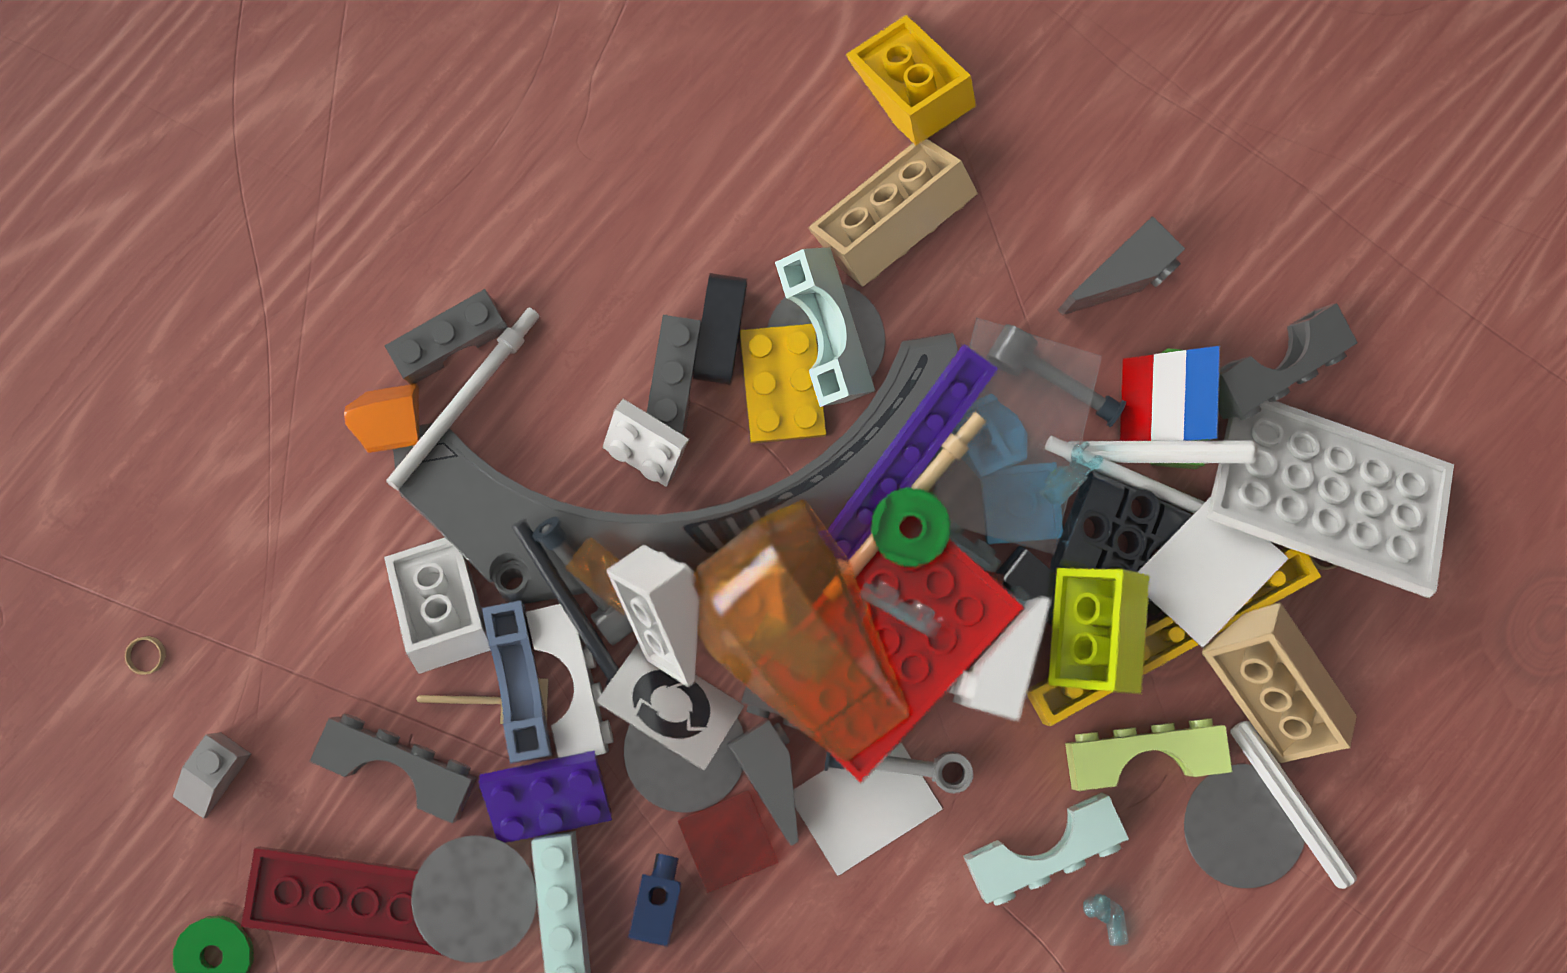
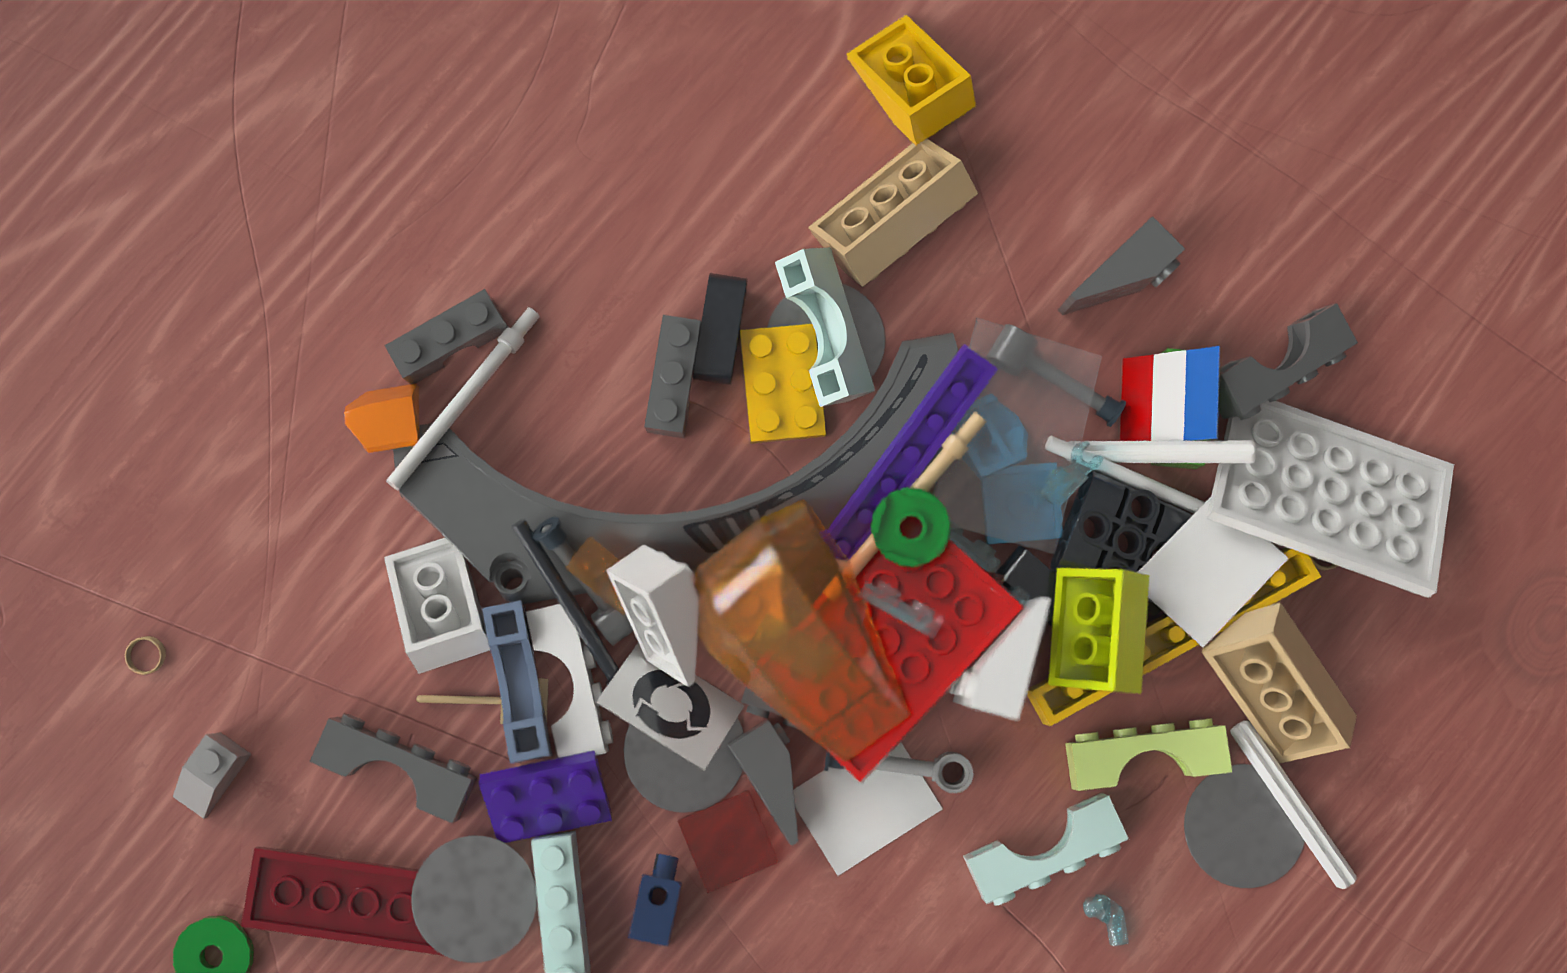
(644, 443): white plate -> none

